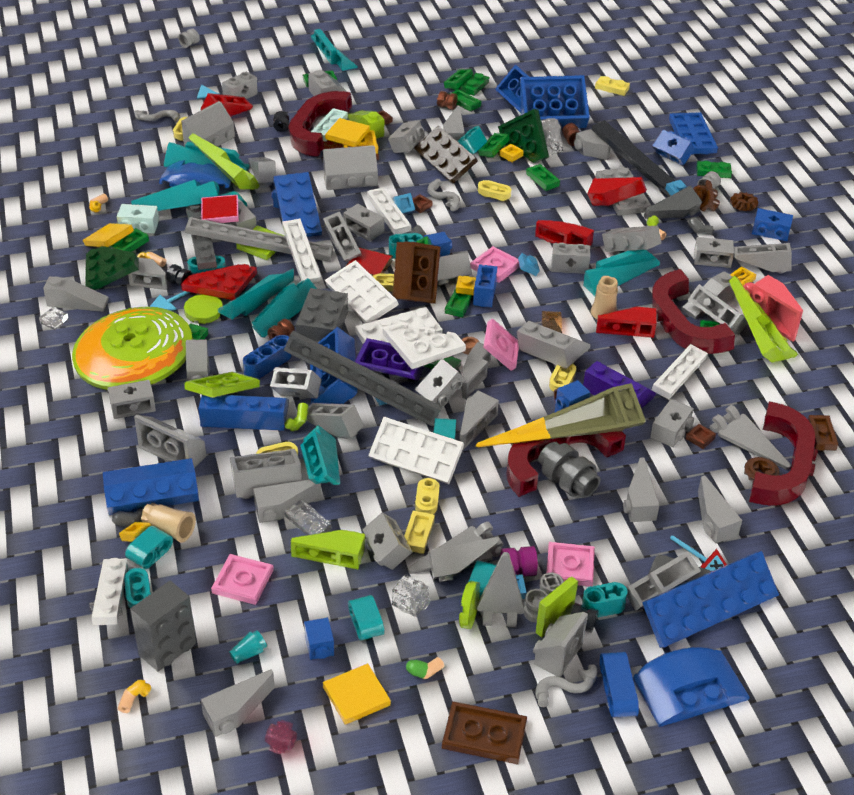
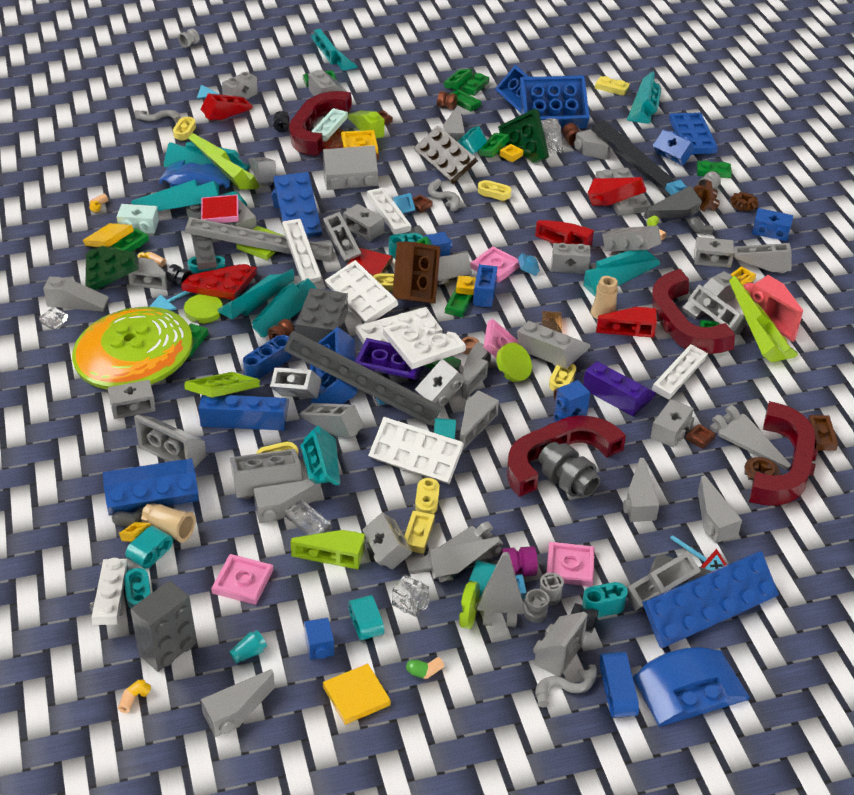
(197, 359): light grey slope -> none
(210, 124): light grey slope -> none
(281, 737): clear pink gear -> none
(299, 420): lime arm -> none
(347, 132): yellow tile -> none
(406, 137): light grey brick -> none
(484, 732): reddish brown tile -> none
(514, 362): none -> lime tile
(543, 177): green plate -> none
(556, 604): lime tile -> none
(601, 413): olive plate -> none
(645, 101): none -> teal wedge

